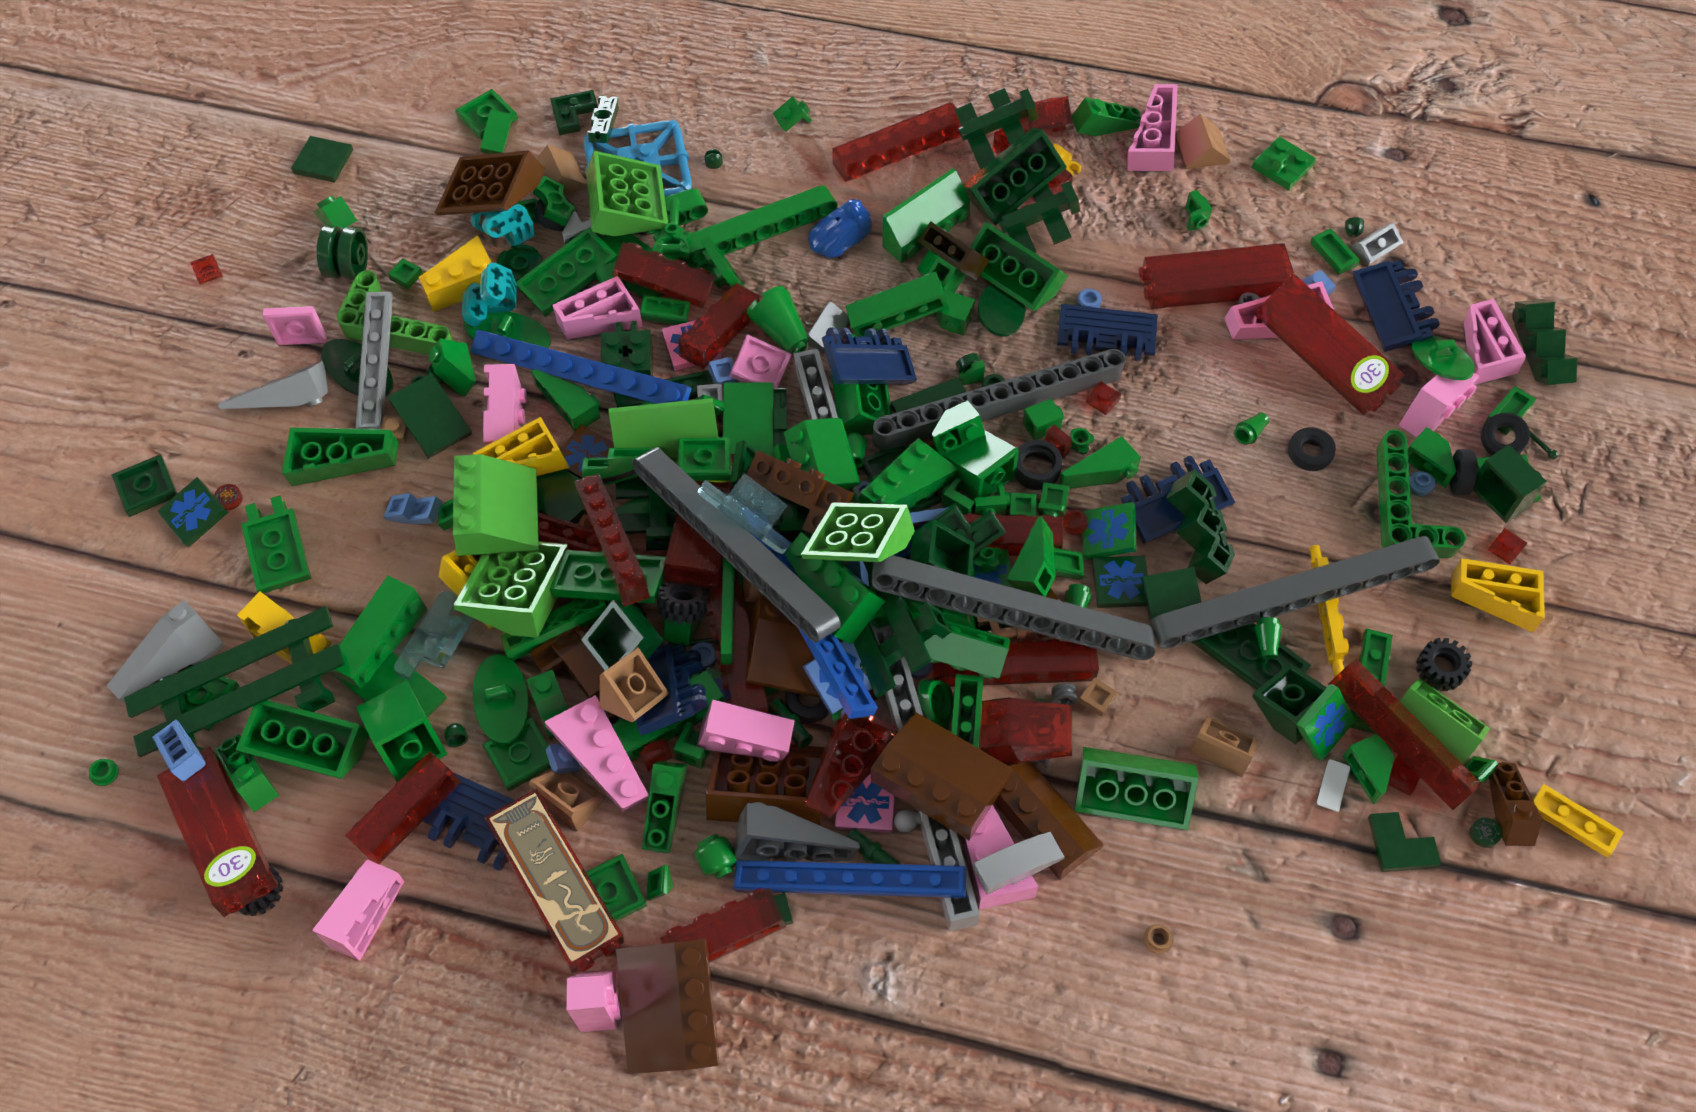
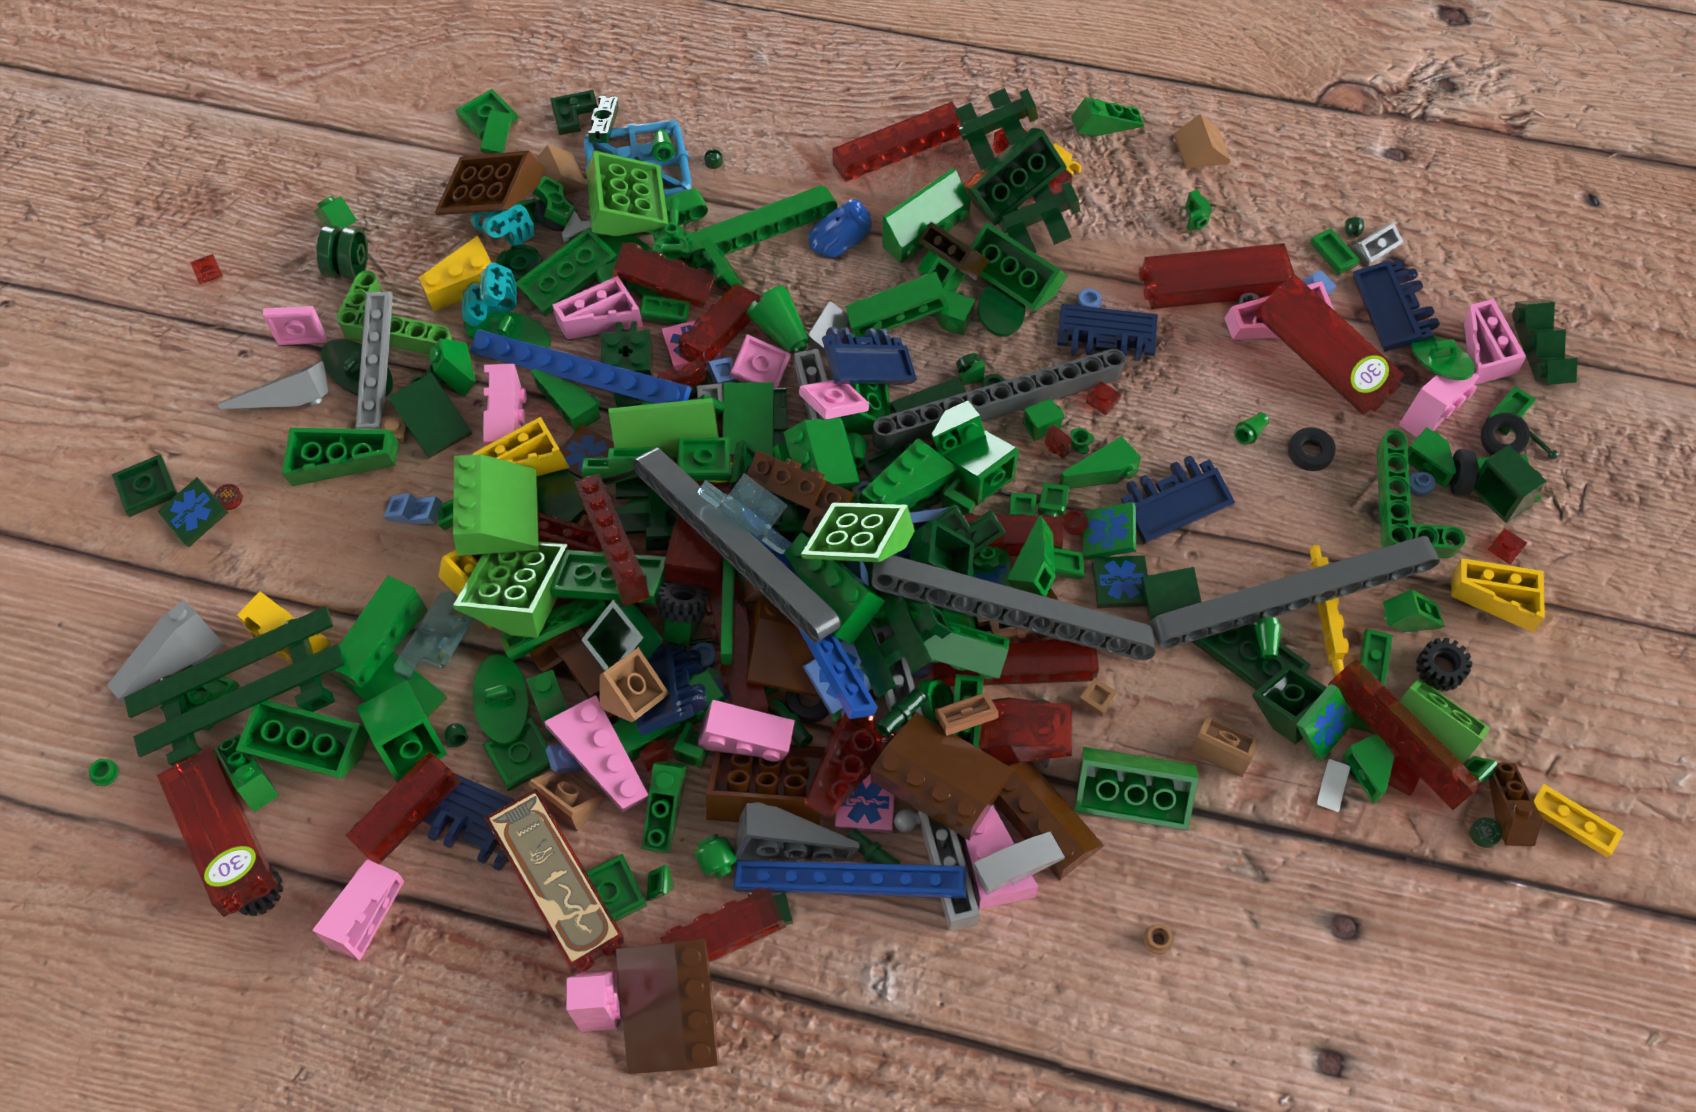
(180, 753): medium blue slope -> none
(275, 547): green tile -> none
(322, 159): dark green tile -> none
(405, 273): green plate -> none
(662, 146): none -> green cone
(689, 375): none -> clear red slope
(792, 112): green bracket -> none
(833, 399): none -> bright pink tile
(901, 712): none -> dark green pin
(968, 716): none -> nougat tile
(995, 503): green bracket -> none
(1043, 449): black tyre -> none
(1052, 114): clear red slope -> none
(1064, 694): dark grey bush -> none
(1078, 595): green cone -> none
(1155, 139): bright pink wedge -> none
(1202, 526): dark green brick -> none
(1283, 163): green hinge -> none
(1396, 851): dark green tile -> none
(1412, 612): none -> green slope

